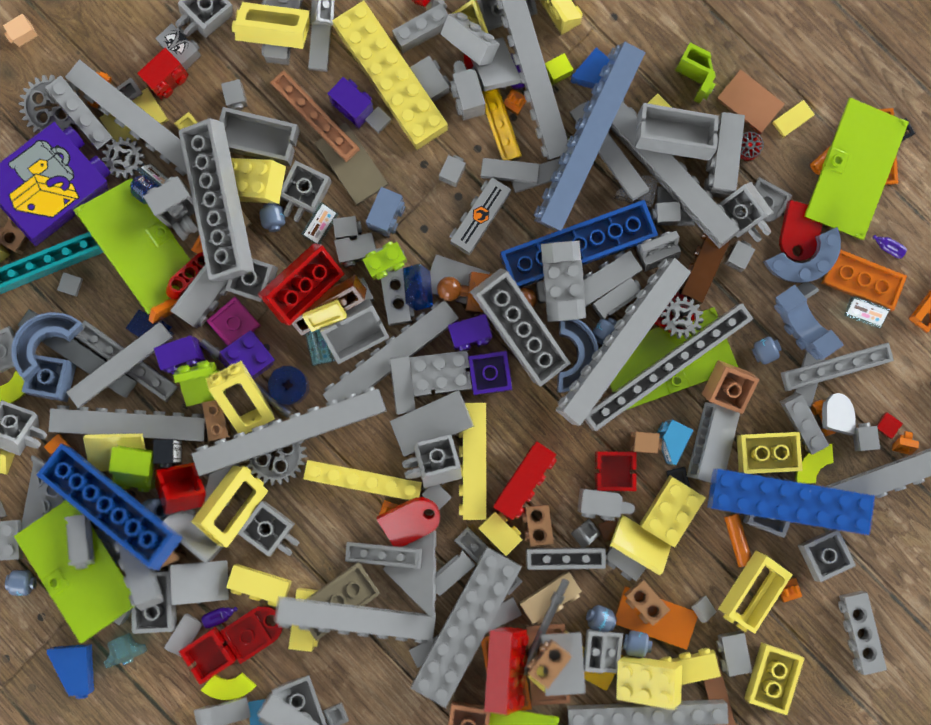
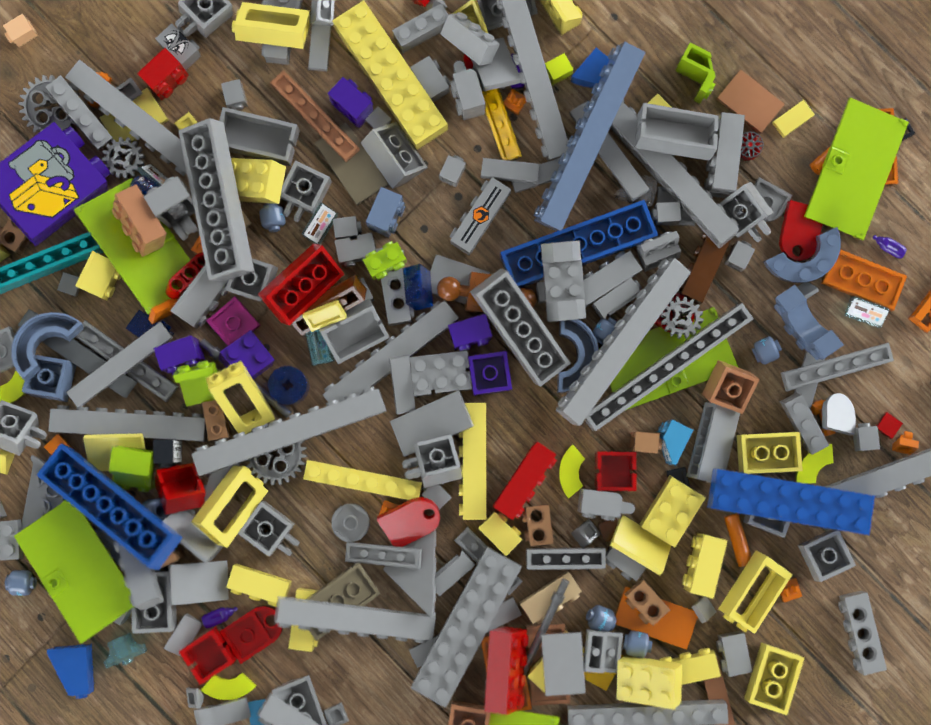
(80, 541): light grey window -> none
(98, 276): none -> light yellow slope
(138, 221): none -> nougat brick
(195, 697): none -> light grey slope
(350, 522): none -> light grey tile
(393, 154): none -> light grey slope
(554, 666): medium nougat brick -> none
(569, 471): none -> neon yellow tile
(704, 565): none -> light yellow brick

